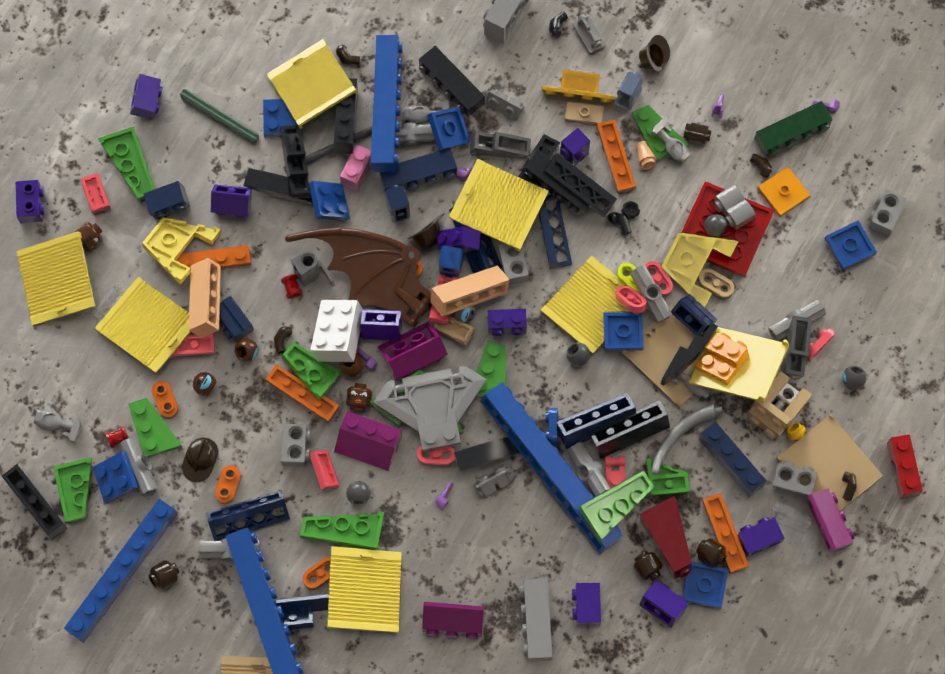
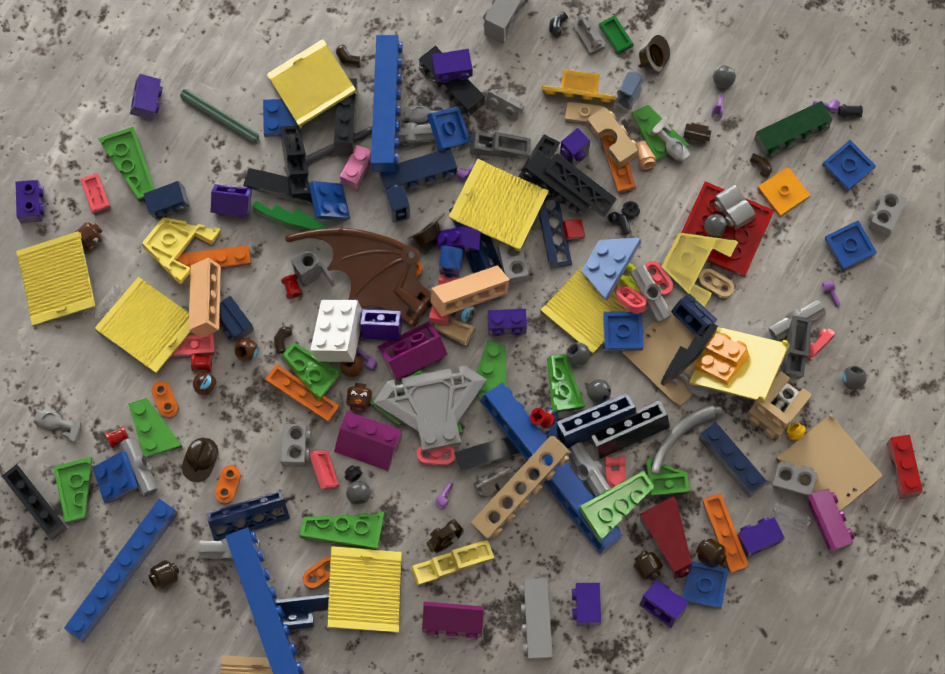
(201, 363): none -> red bush
(296, 221): none -> green slope
(353, 473): none -> black plate
(443, 537): none -> dark brown plate
(452, 65): none -> dark purple brick
(452, 562): none -> light yellow slope
(484, 520): none -> tan brick
(541, 417): none -> red bush
(563, 386): none -> bright green wing
(573, 229): none -> red tile
(599, 391): none -> dark grey piece
(605, 124): none -> tan arch
(608, 263): none -> medium blue wing
(616, 34): none -> green tile
(724, 76): none -> dark grey piece
(829, 286): none -> medium lavender hand
(849, 165): none -> blue plate
(850, 111): none -> black pin
(851, 486): dark brown arm -> none

